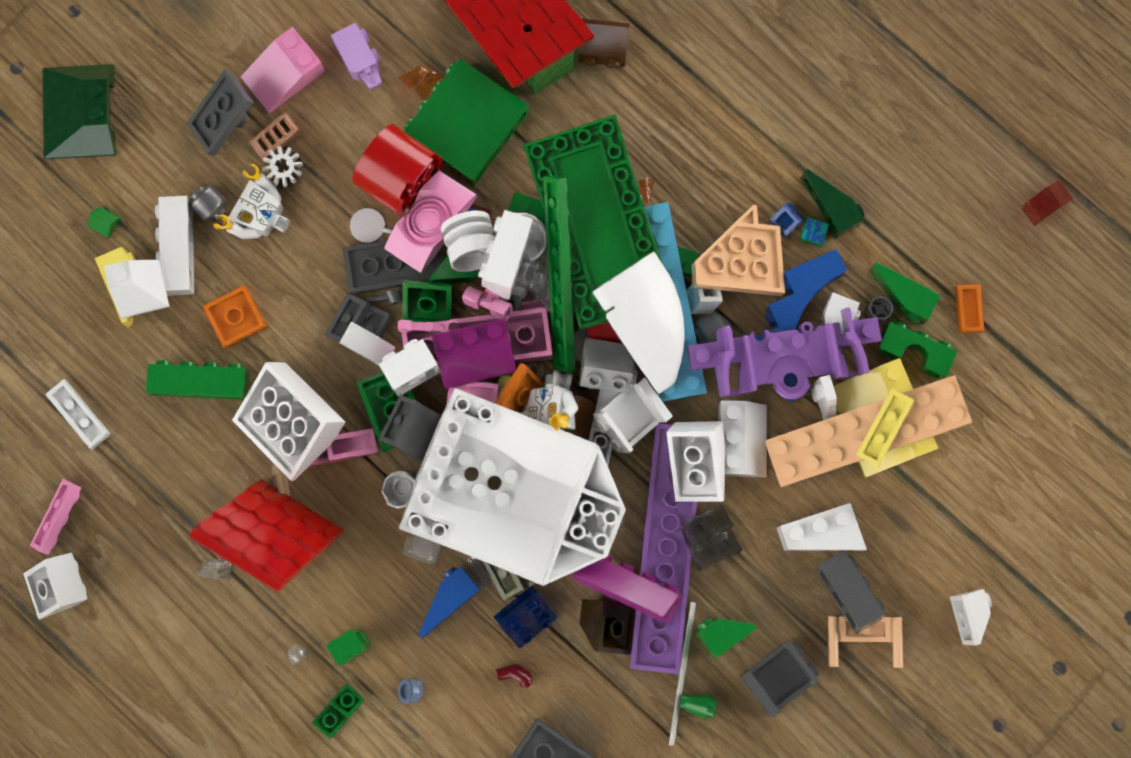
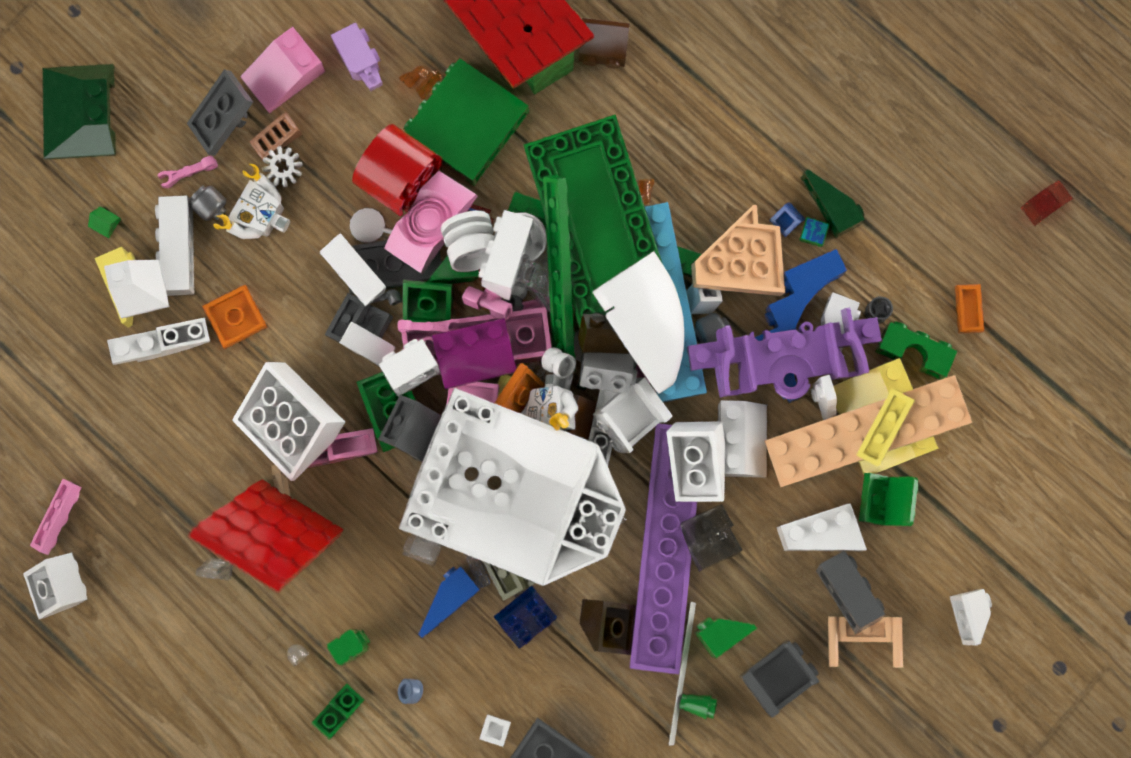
(78, 414): white tile -> none
(159, 342): none -> white slope
(197, 381): green brick -> none
(207, 164): none -> bright pink piece
(353, 270): none -> white slope
(398, 488): white hair -> none
(495, 730): none -> white tile
(516, 672): dark red arm -> none
(558, 362): none -> white wheel
(598, 336): none -> dark brown slope
(631, 588): magenta slope -> none
(888, 500): none -> green bracket
(908, 296): green slope -> none

